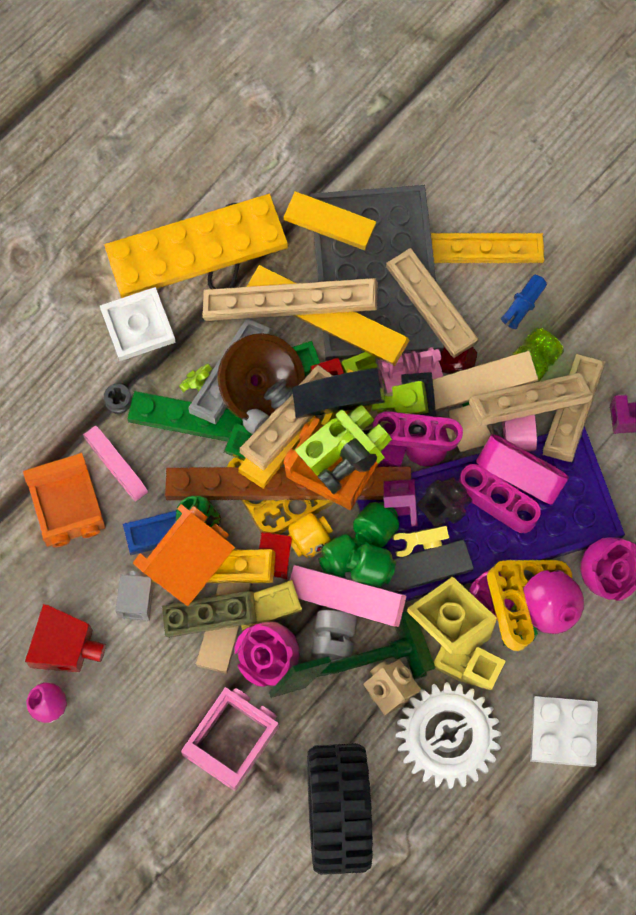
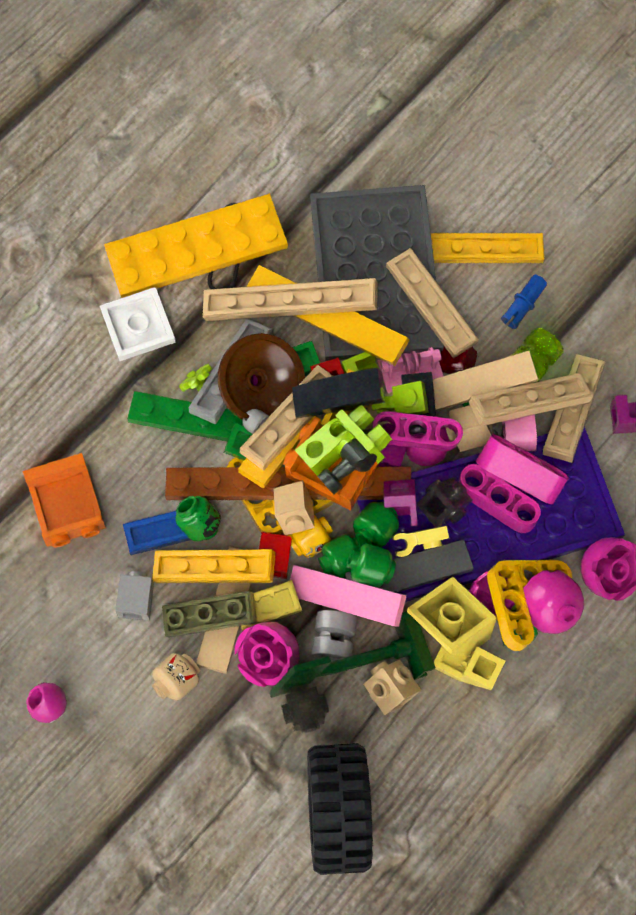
(62, 642): red torso -> none
(115, 463): bright pink beam -> none
(123, 406): dark grey bush -> none
(175, 676): none -> tan head
(186, 555): orange panel -> none
(212, 766): bright pink window -> none
(278, 393): dark grey bush -> none
(293, 508): none -> tan brick
(305, 720): none -> clear smoke brick
(329, 220): yellow tile -> none
(422, 752): white gear -> none
(564, 731): white plate -> none

